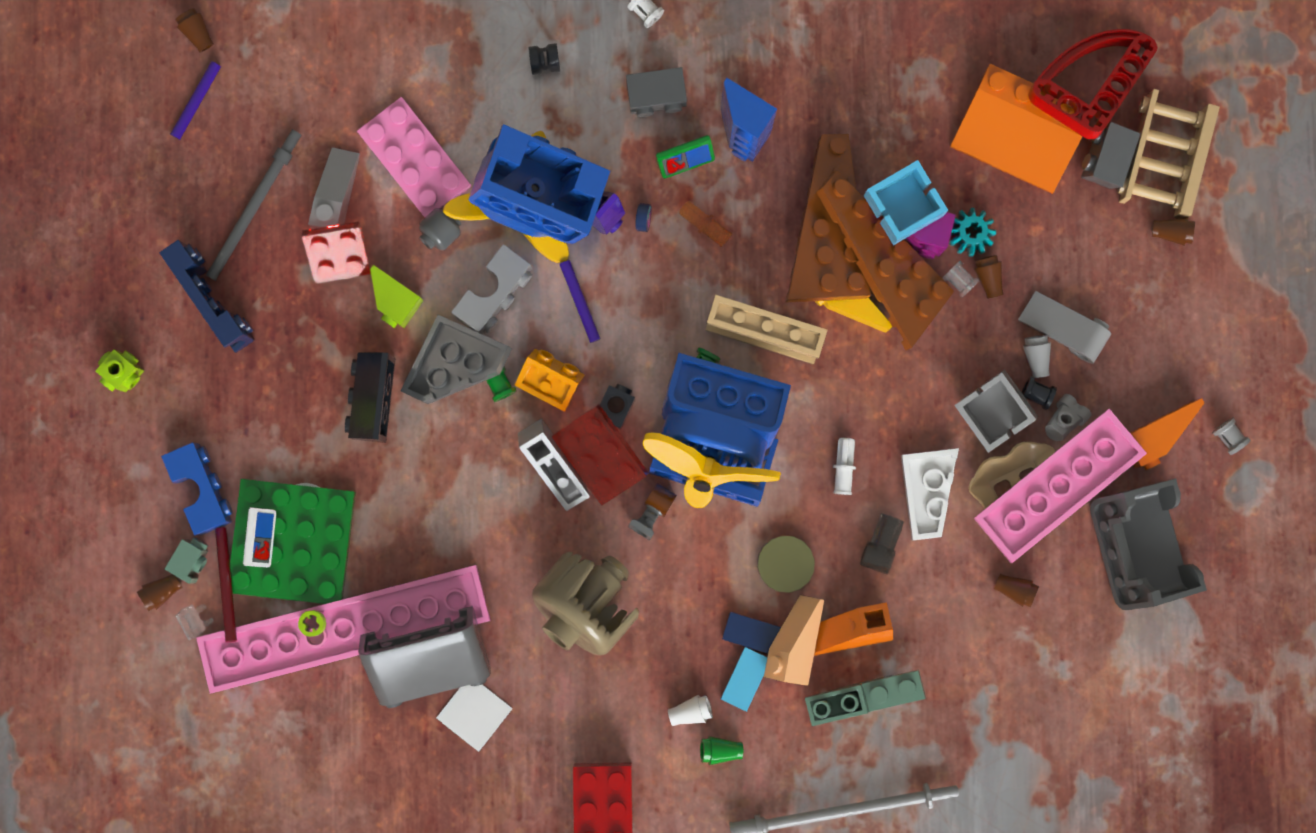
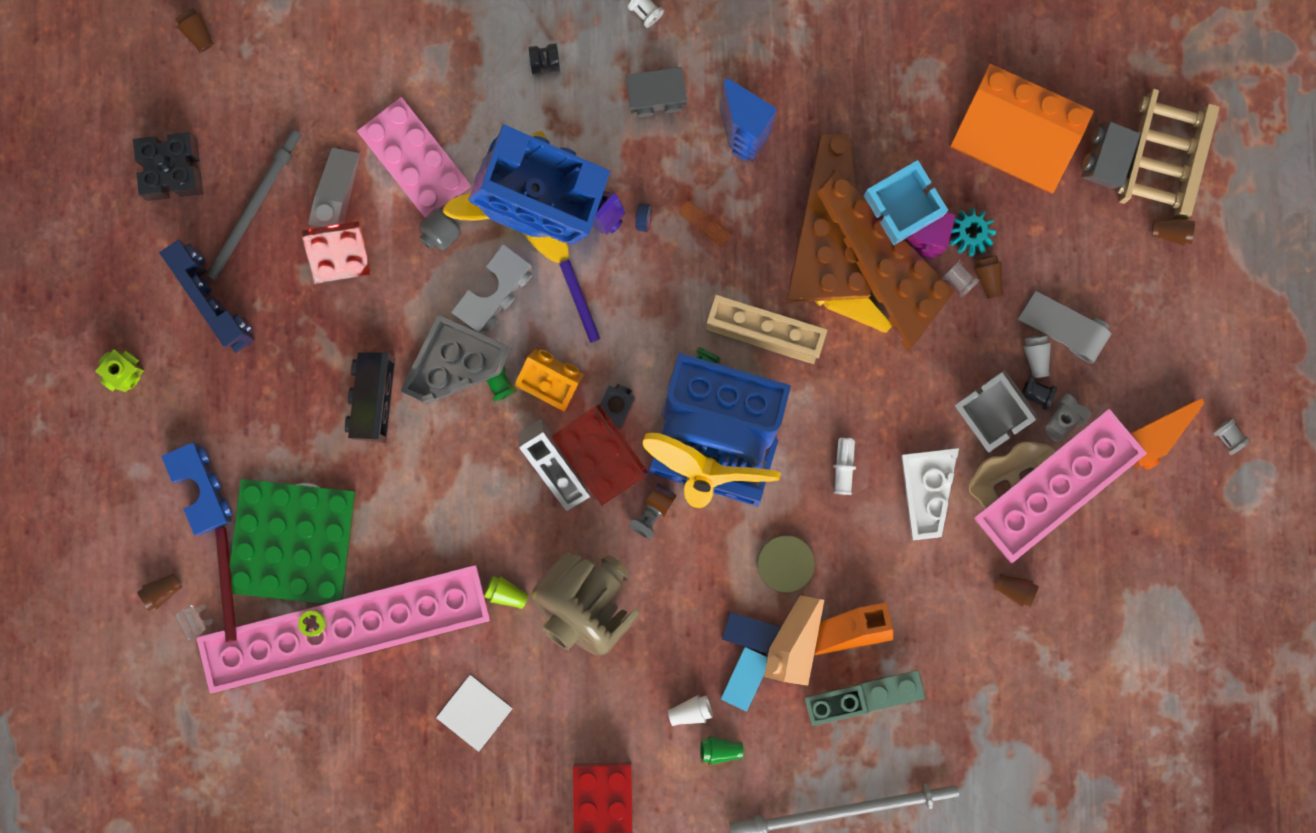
(168, 166): none -> black brick
(188, 560): sand green brick -> none
(195, 100): dark purple bar -> none
(259, 537): slope -> none
(393, 299): lime slope -> none
(425, 660): windscreen -> none
(505, 593): none -> lime cone
(685, 157): slope -> none
(880, 549): clear smoke piece -> none
(1083, 112): red beam -> none
(1143, 547): dark grey windscreen -> none

